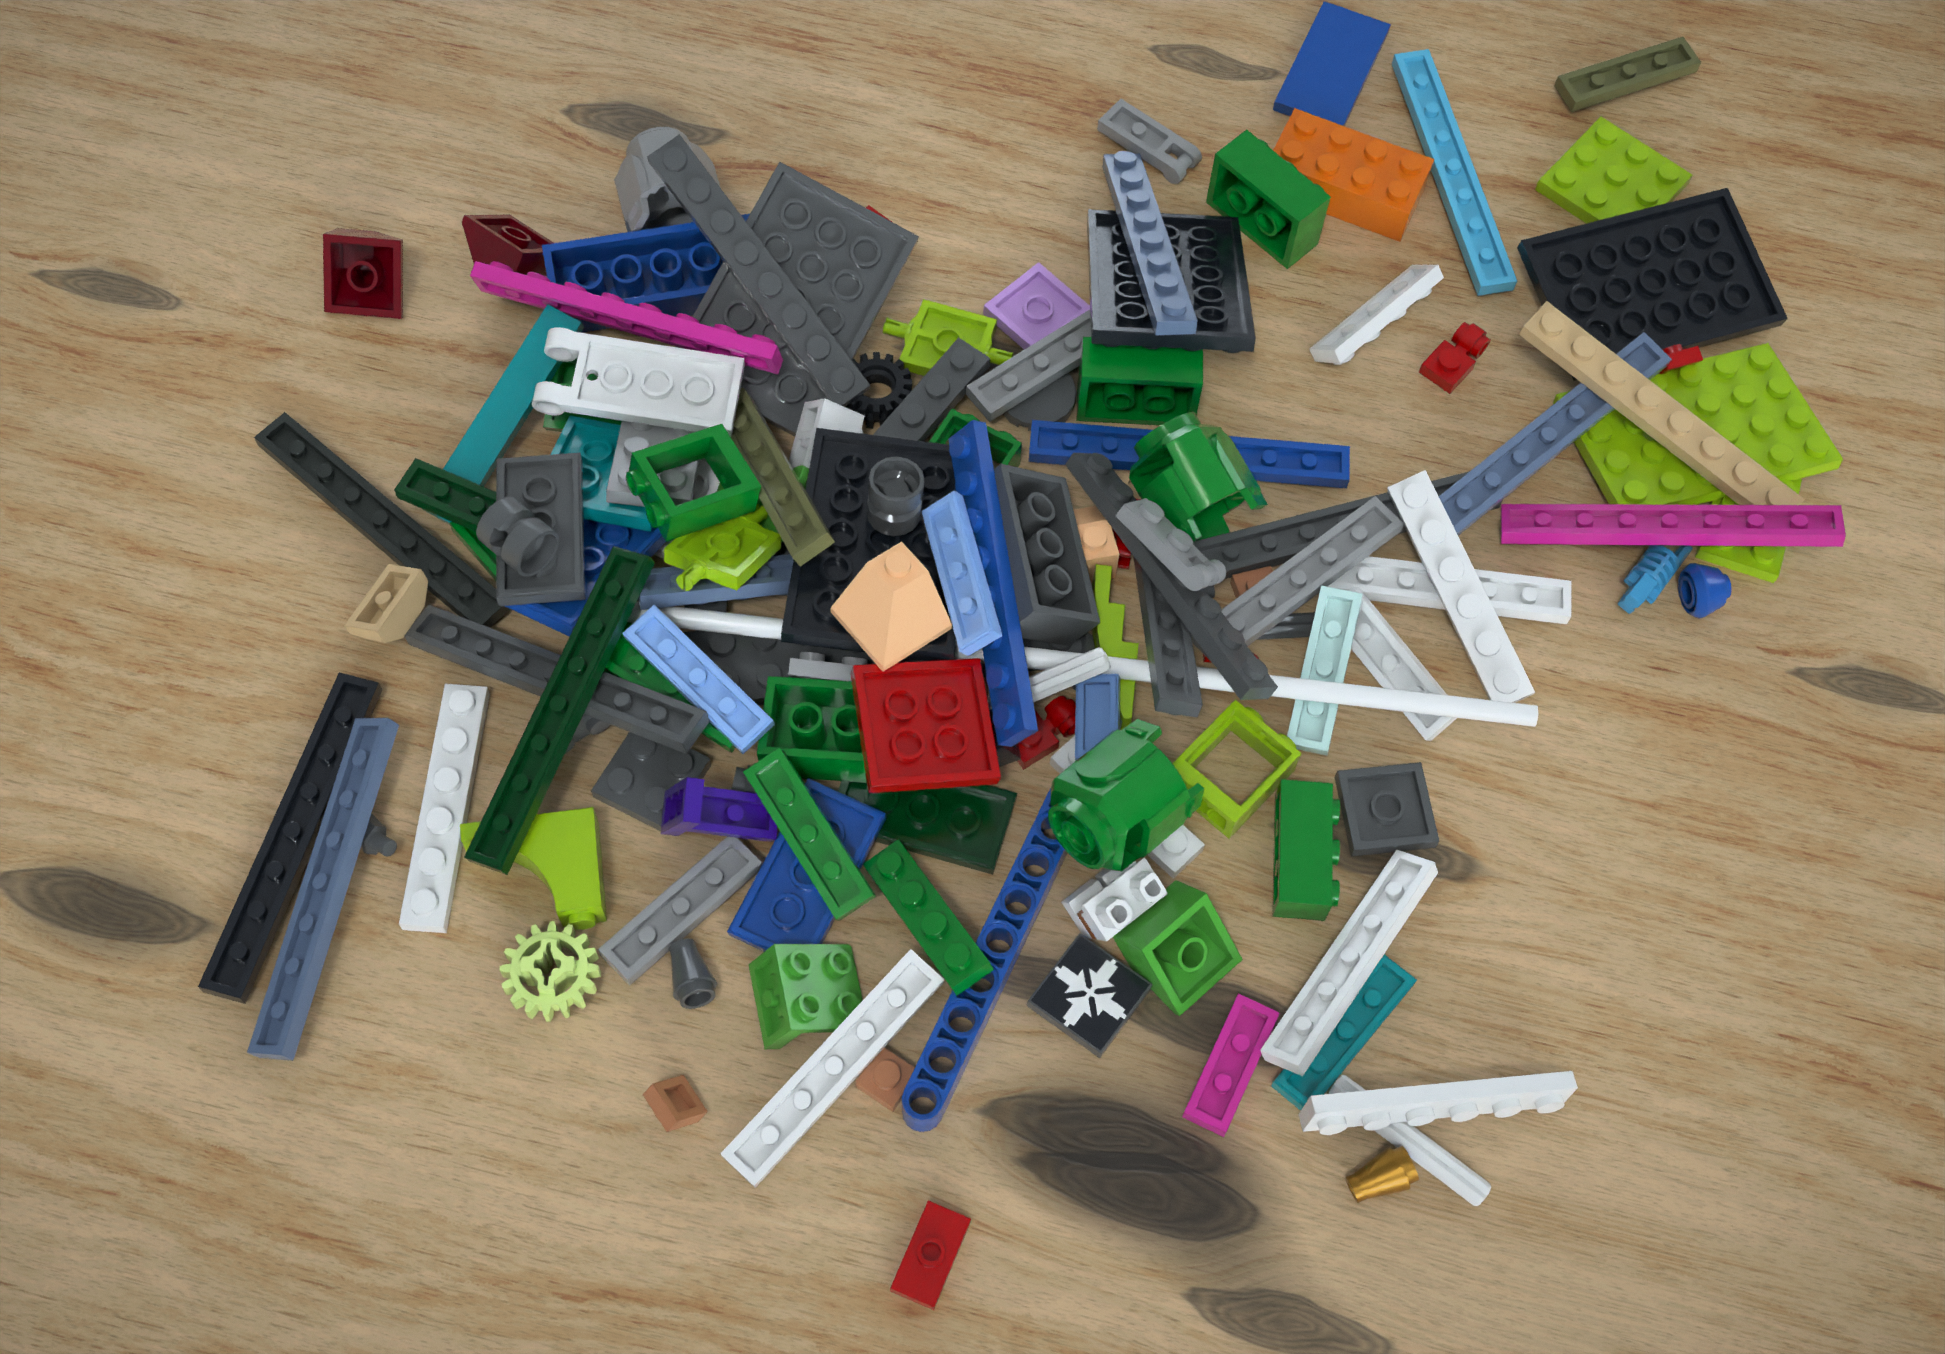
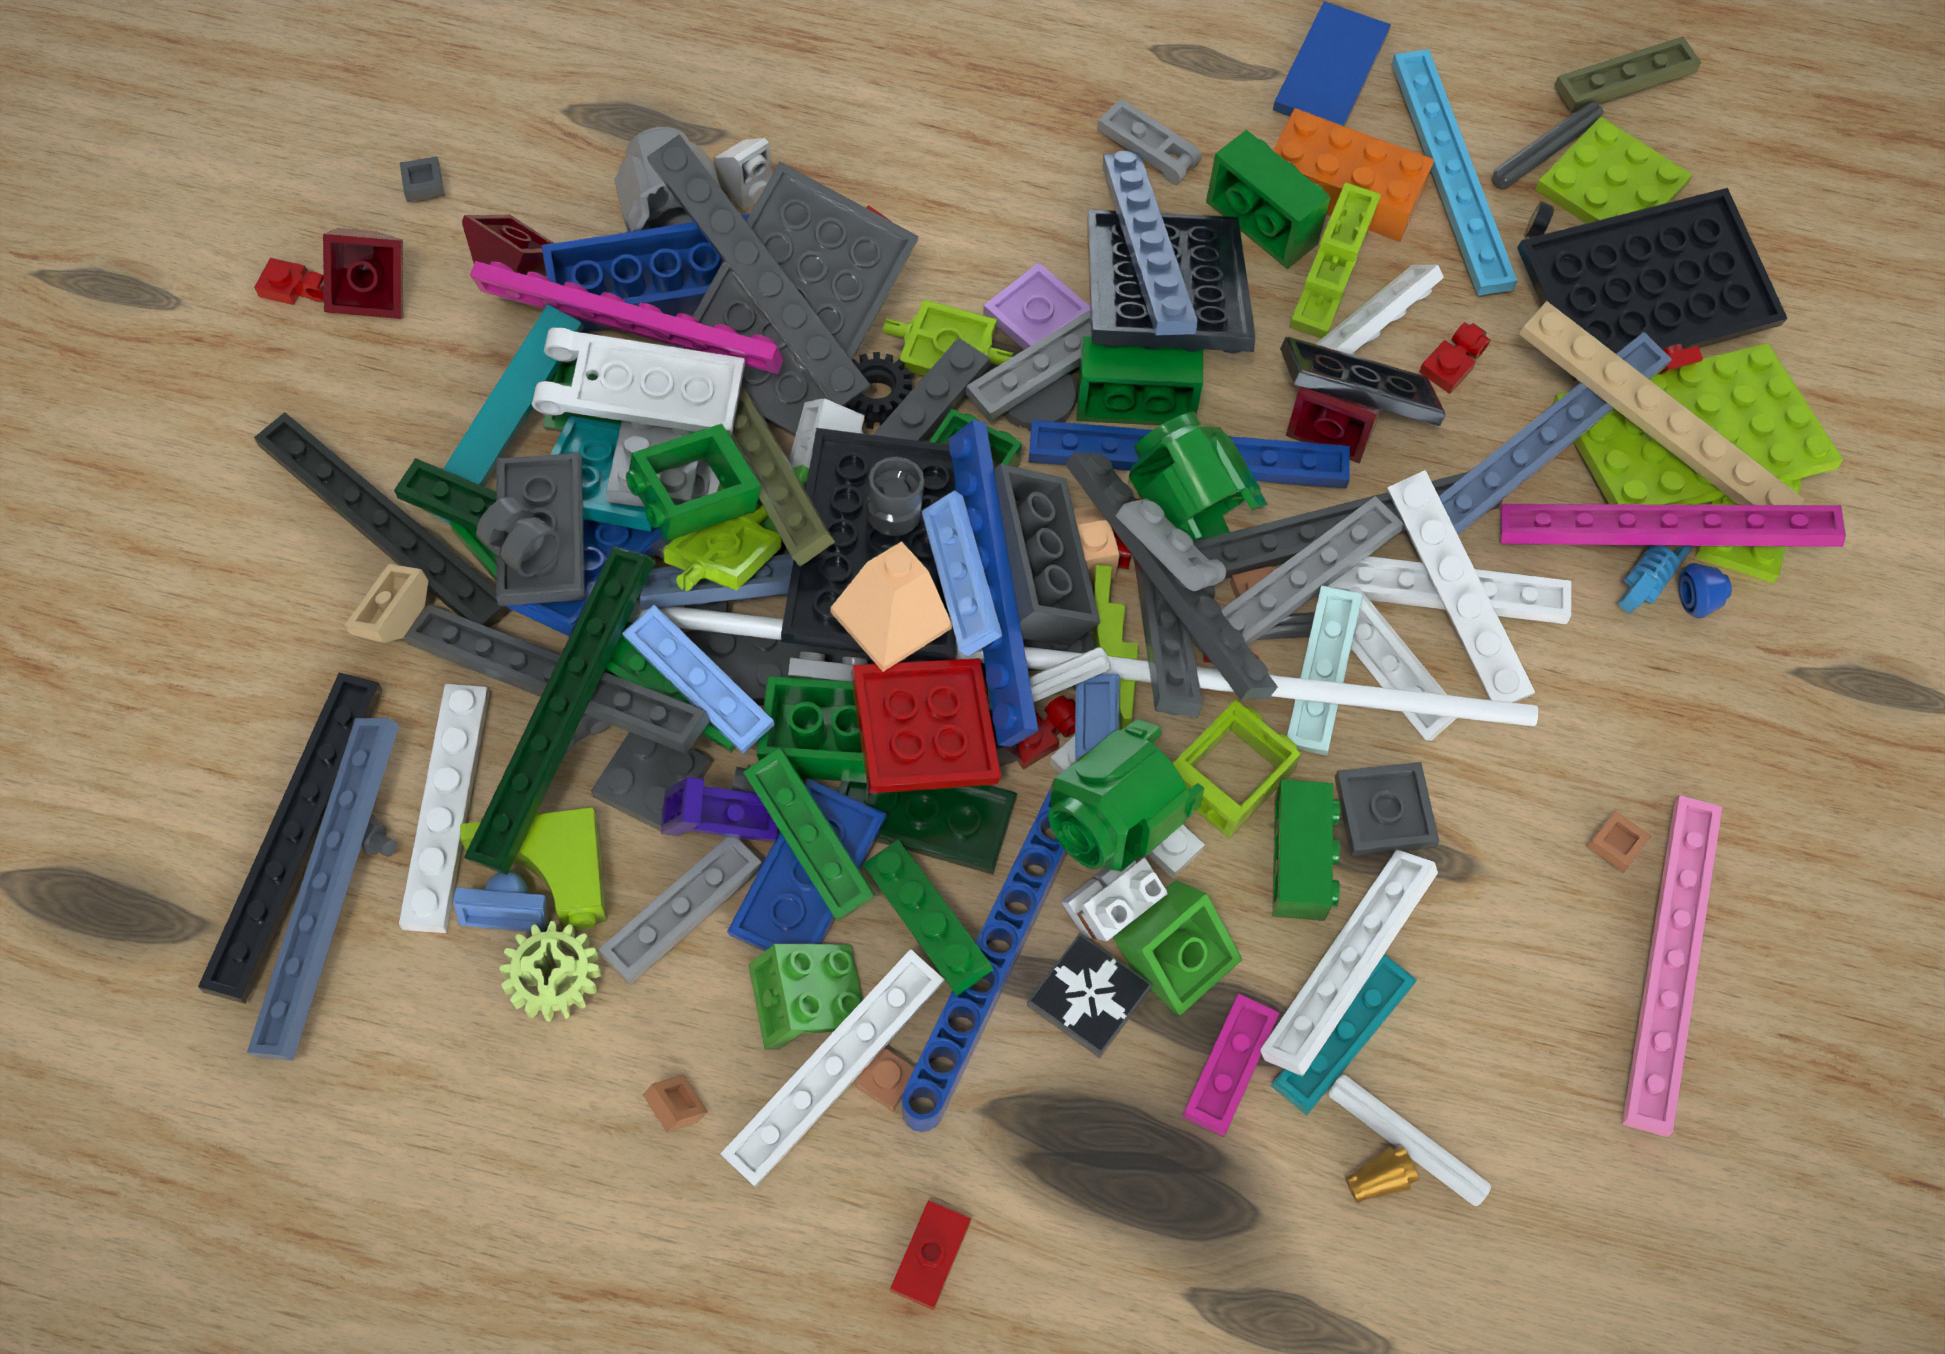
(287, 281): none -> red plate
(422, 178): none -> dark grey plate
(502, 905): none -> medium blue tile
(690, 975): dark grey cone -> none
(744, 170): none -> white slope
(1332, 421): none -> dark red slope
(1335, 260): none -> lime slope
(1362, 381): none -> black tile
(1429, 1102): white plate -> none
(1539, 220): none -> black tile
(1546, 145): none -> dark grey axle
(1619, 841): none -> nougat plate
(1672, 968): none -> bright pink plate

